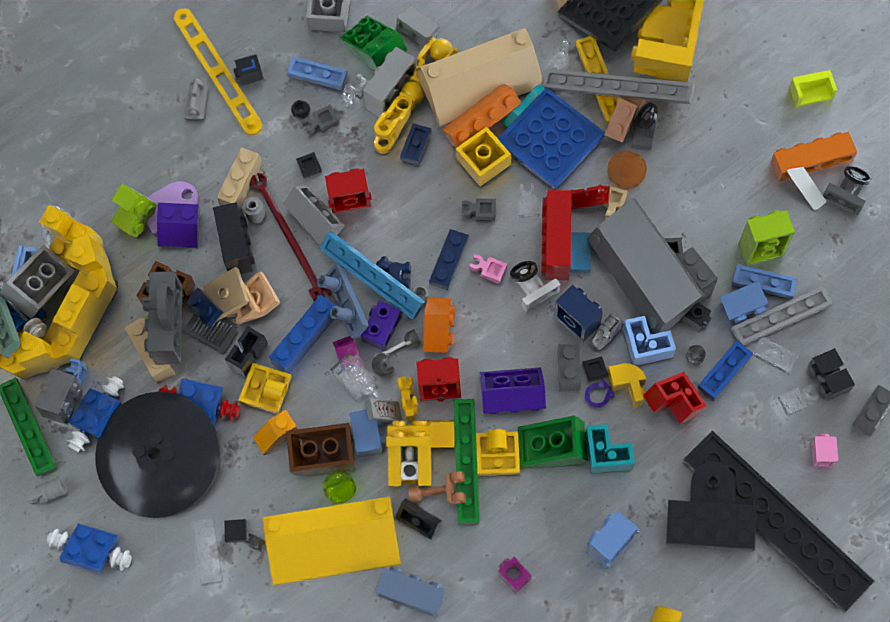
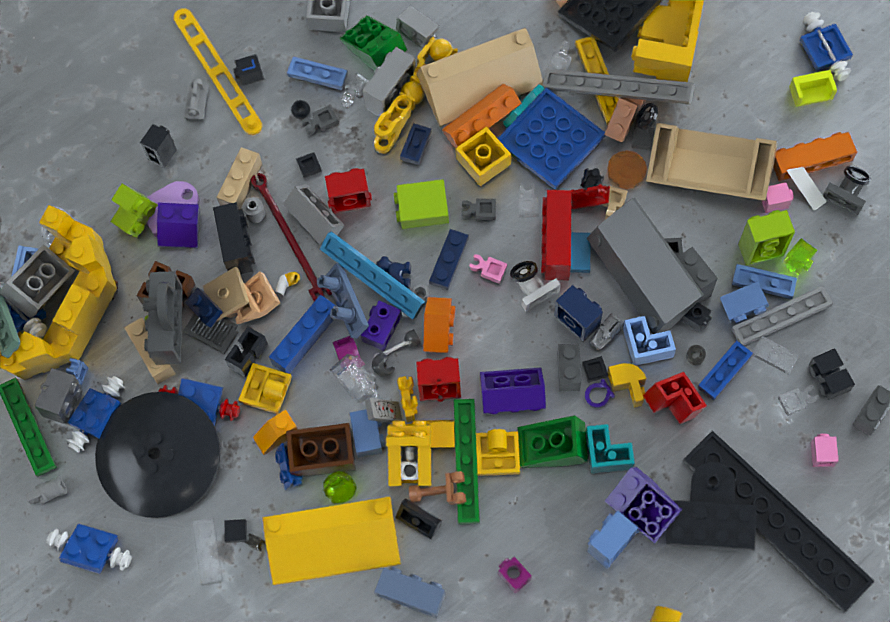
(158, 145): none -> black brick
(286, 281): none -> arm
(286, 477): none -> blue hinge
(421, 204): none -> lime brick
(591, 178): none -> black arm
(643, 503): none -> dark purple slope
(711, 162): none -> tan slope
(778, 198): none -> bright pink brick
(800, 257): none -> clear neon green brick
(826, 46): none -> blue plate

